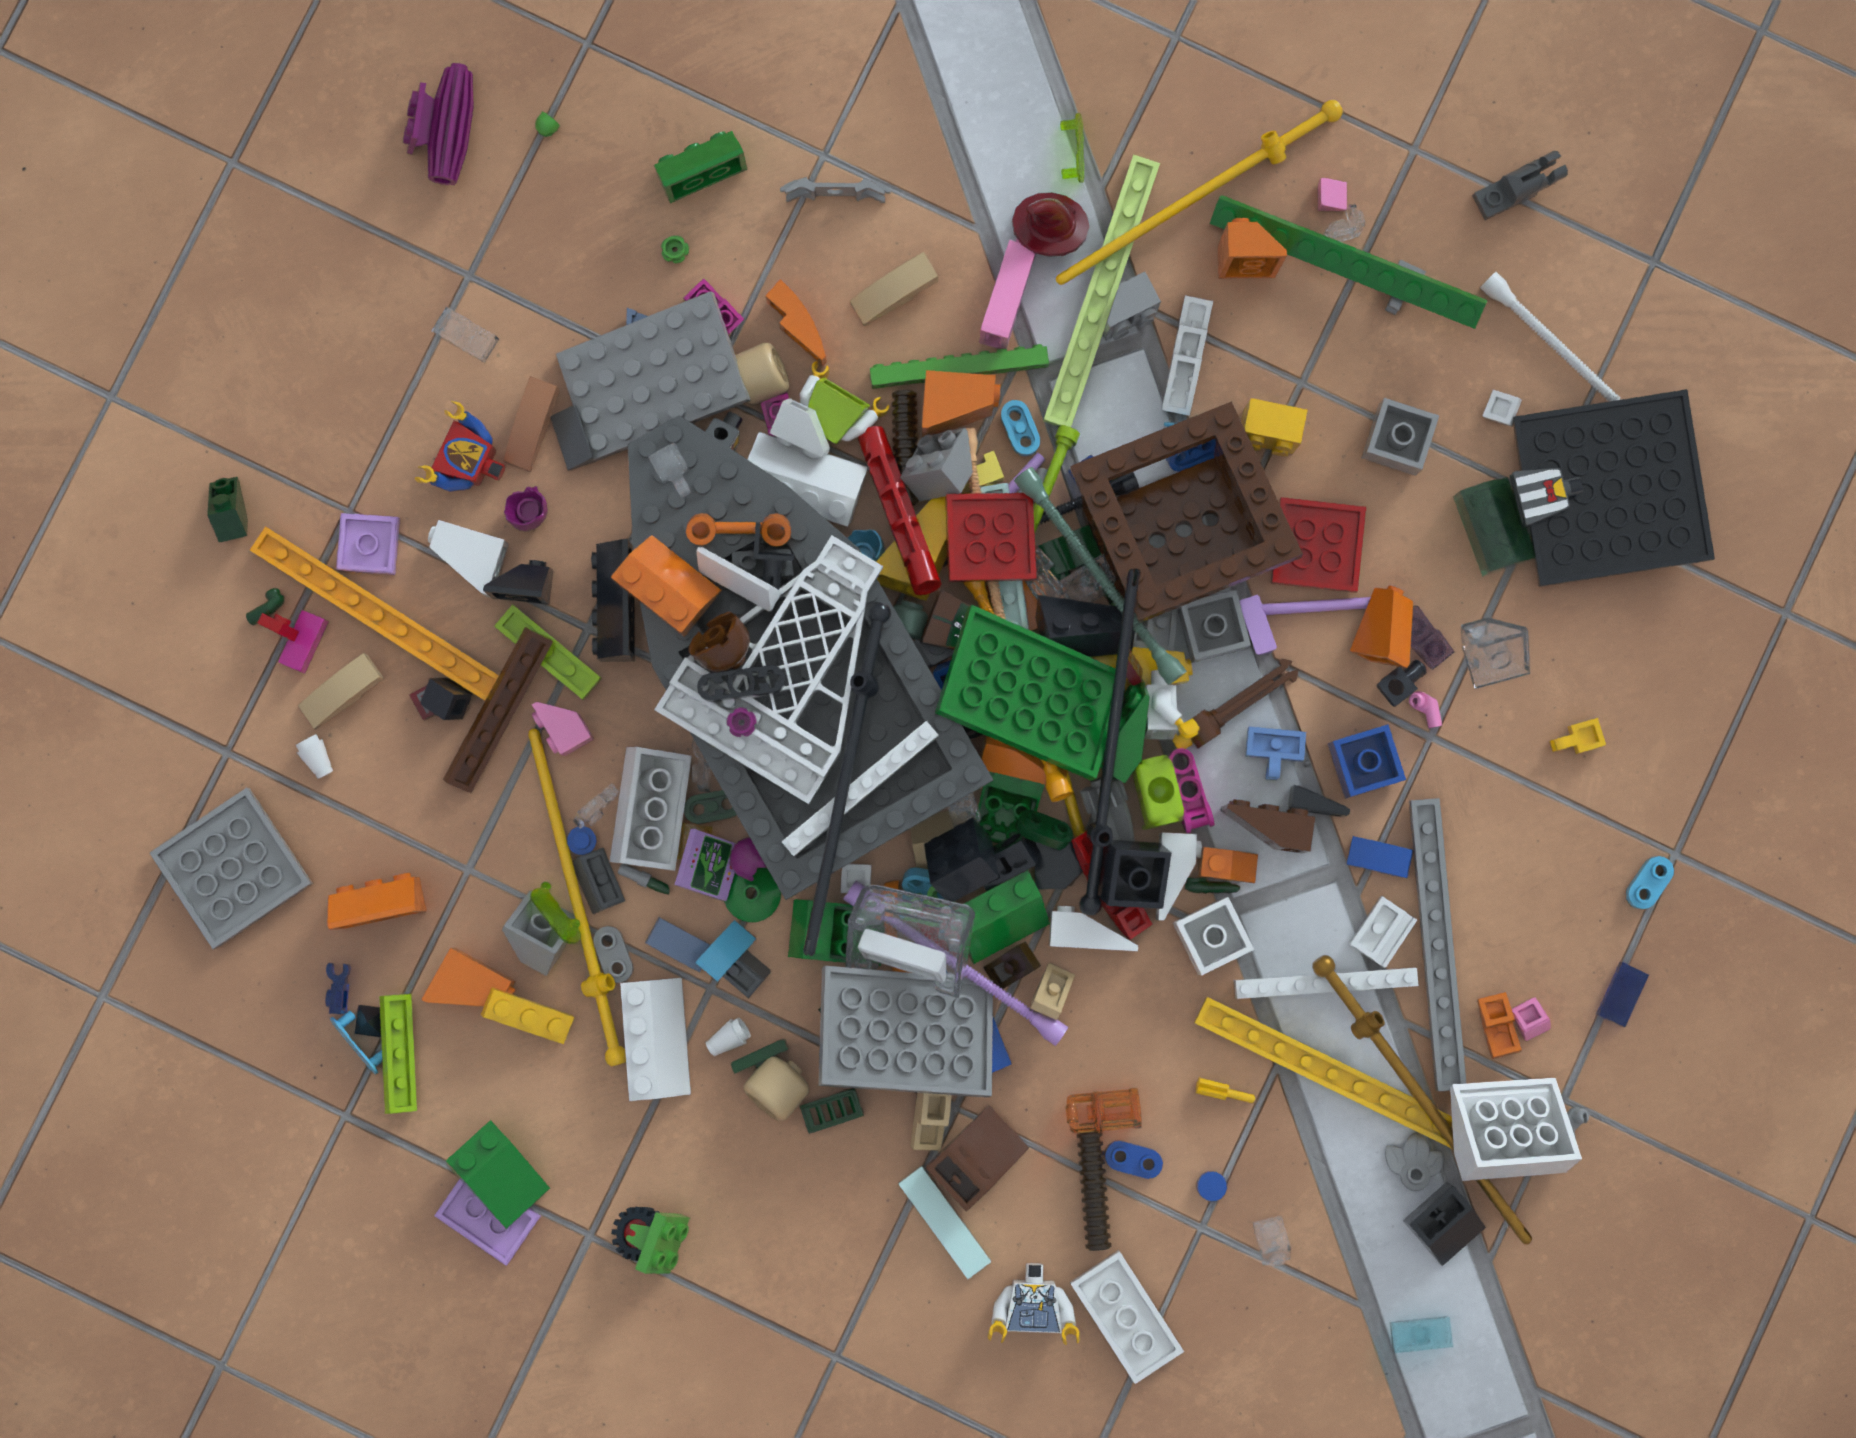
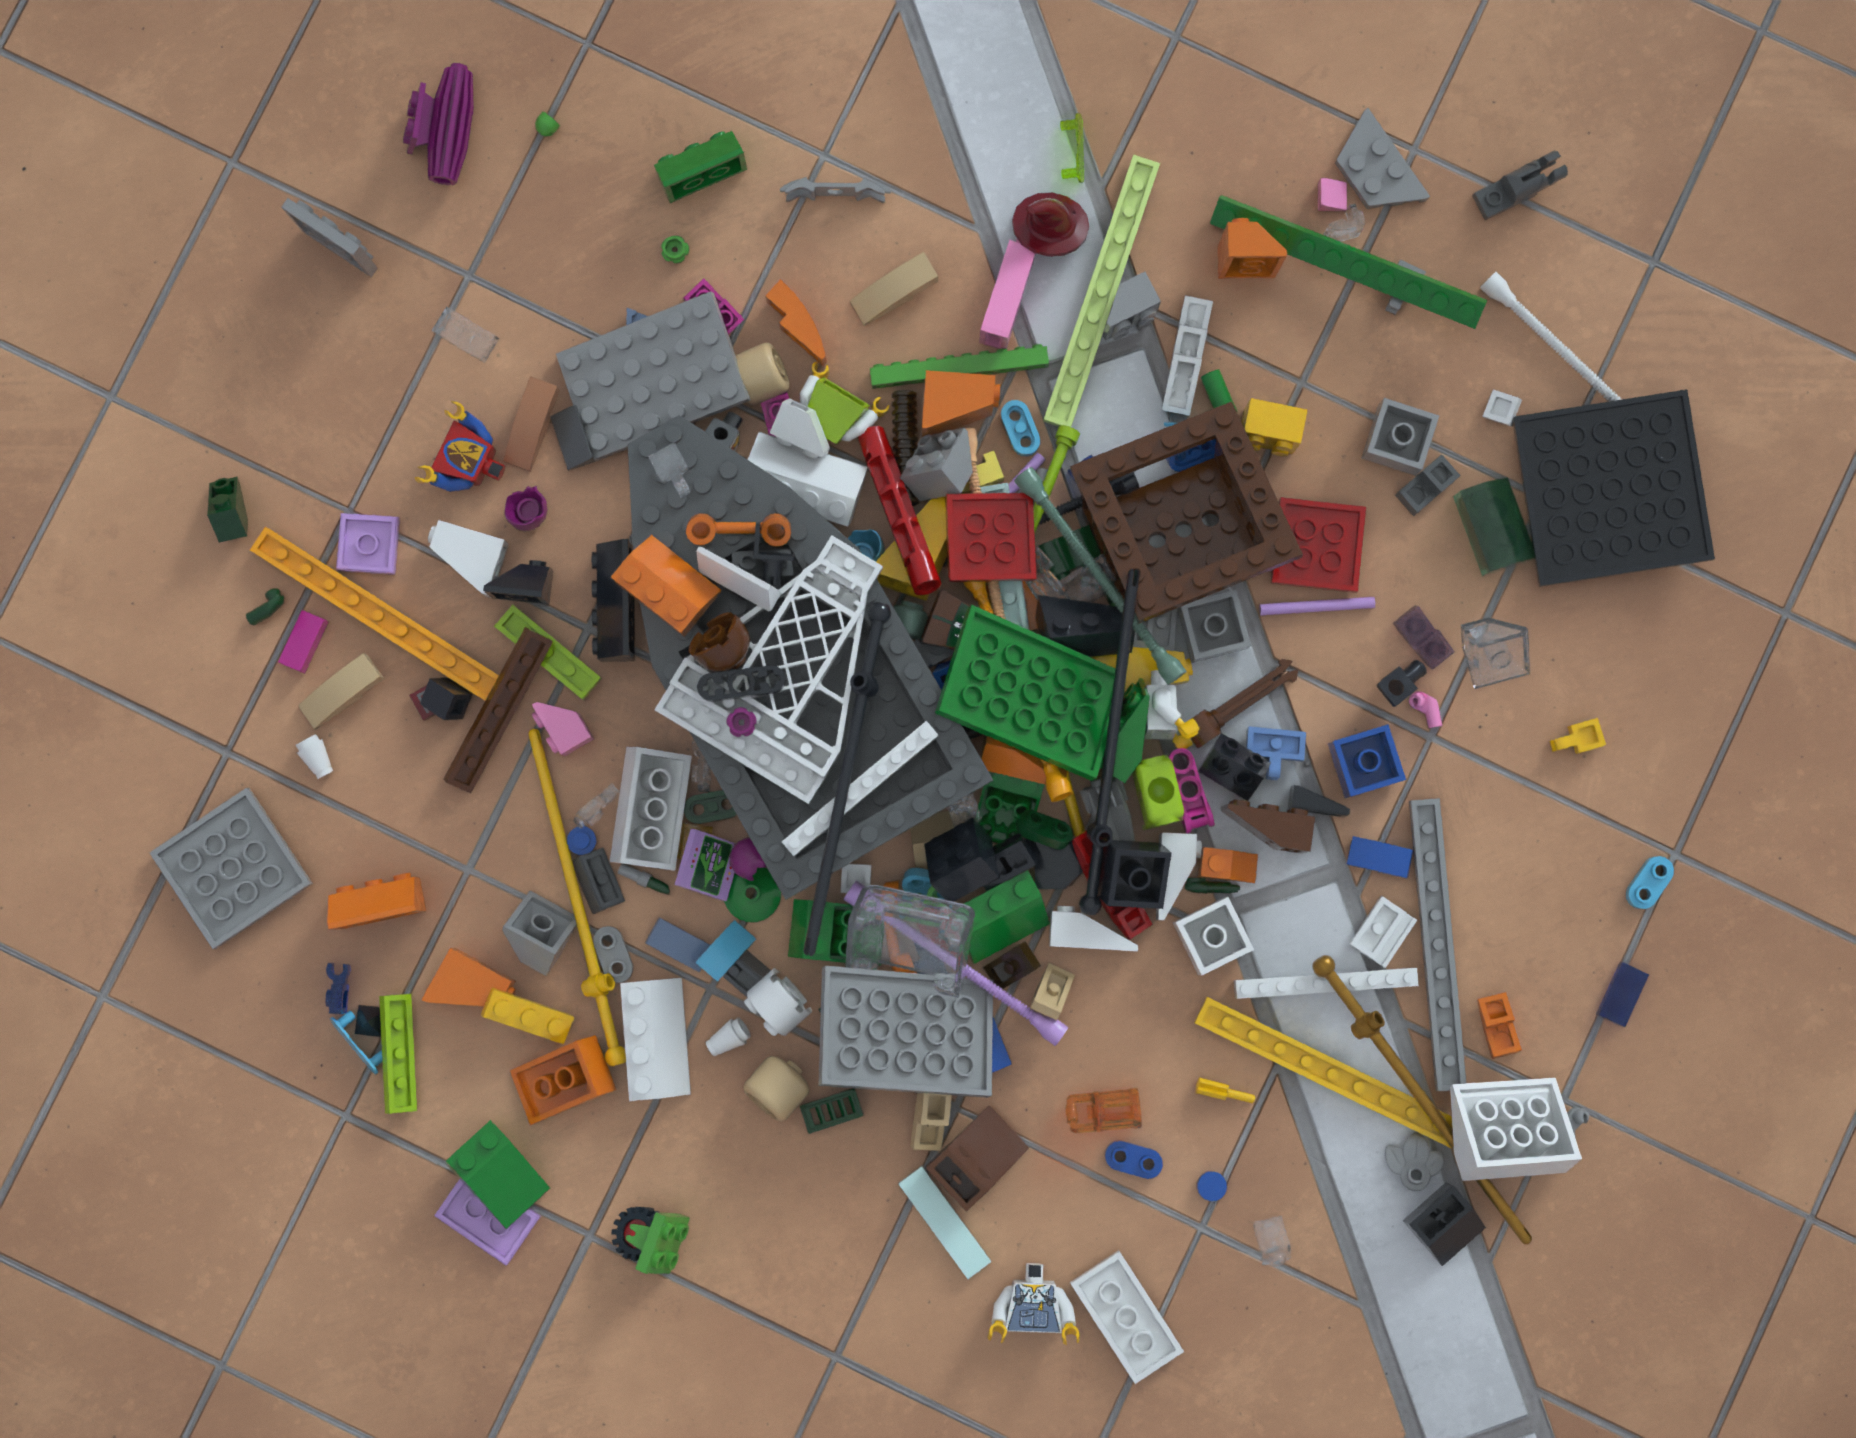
(278, 625): red plate -> none
(328, 235): none -> light grey plate
(563, 1079): none -> orange slope
(565, 927): clear neon green piece -> none
(758, 1057): dark green plate -> none
(777, 1003): none -> white brick
(903, 955): white slope -> none
(1094, 1191): dark brown piece -> none
(1134, 670): dark red tile -> none
(1216, 388): none -> green cylinder
(1234, 767): none -> black brick
(1257, 625): lavender slope -> none
(1272, 148): yellow bar -> none
(1377, 167): none -> light grey wing
(1385, 628): orange slope -> none
(1421, 1334): clear light blue plate -> none
(1427, 485): none -> dark grey slope
(1531, 1019): bright pink slope -> none
(1542, 493): torso -> none

